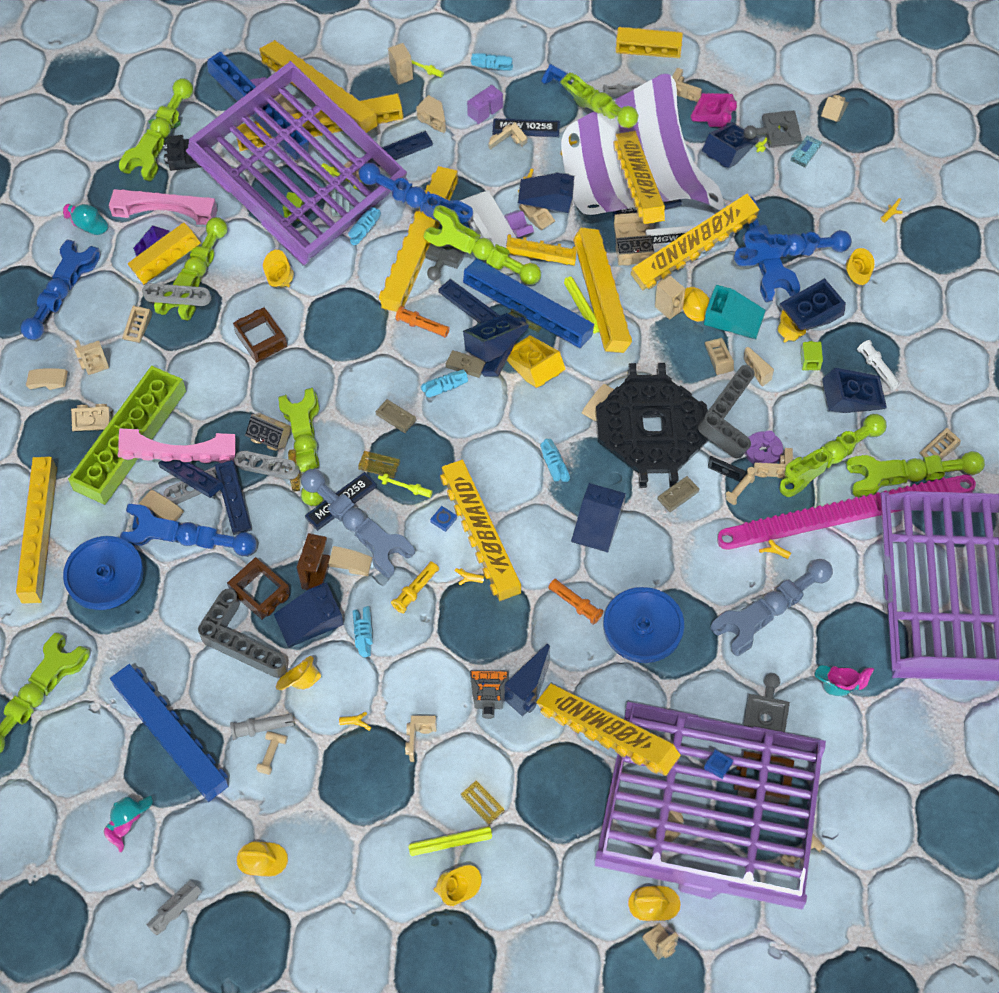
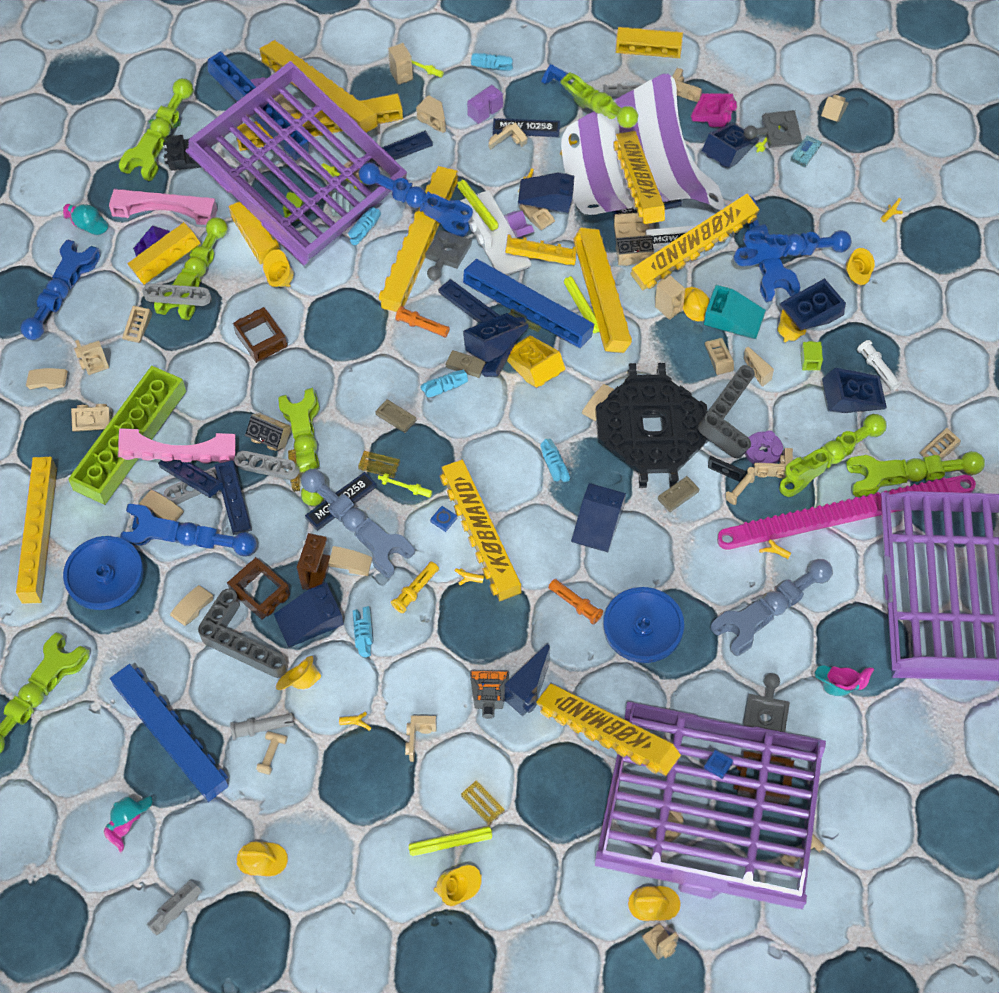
(190, 605): none -> tan slope
(255, 235): none -> yellow brick
(477, 204): none -> neon yellow axle
(483, 249): lime piece -> none

